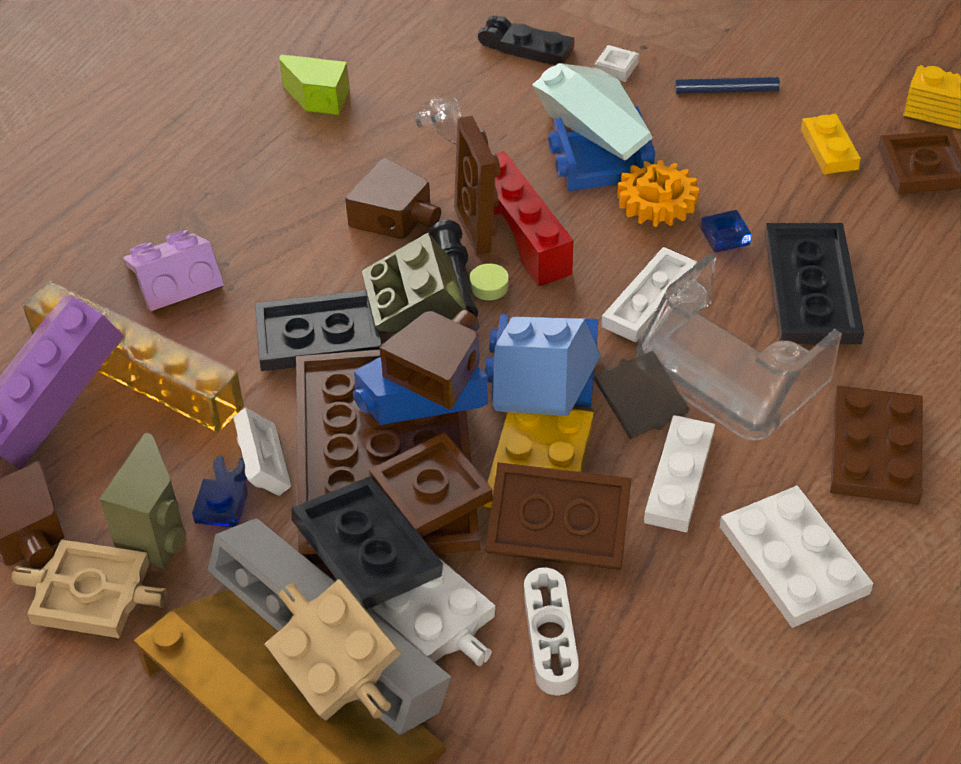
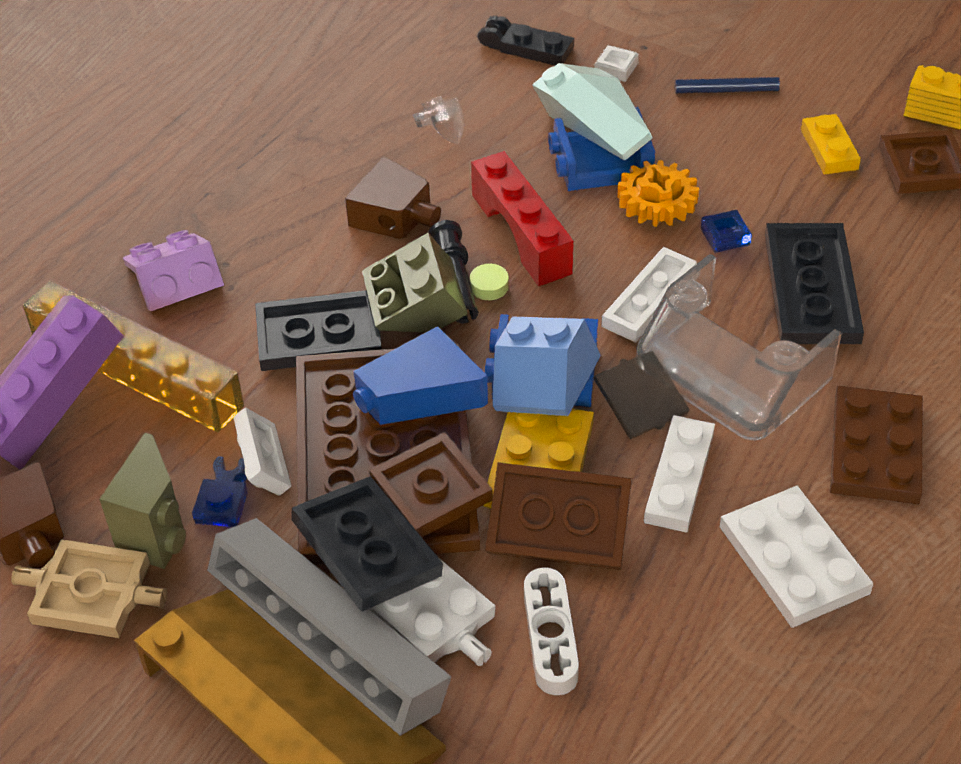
(315, 82): lime slope -> none
(333, 650): tan plate -> none
(433, 356): torso -> none
(475, 184): reddish brown plate -> none

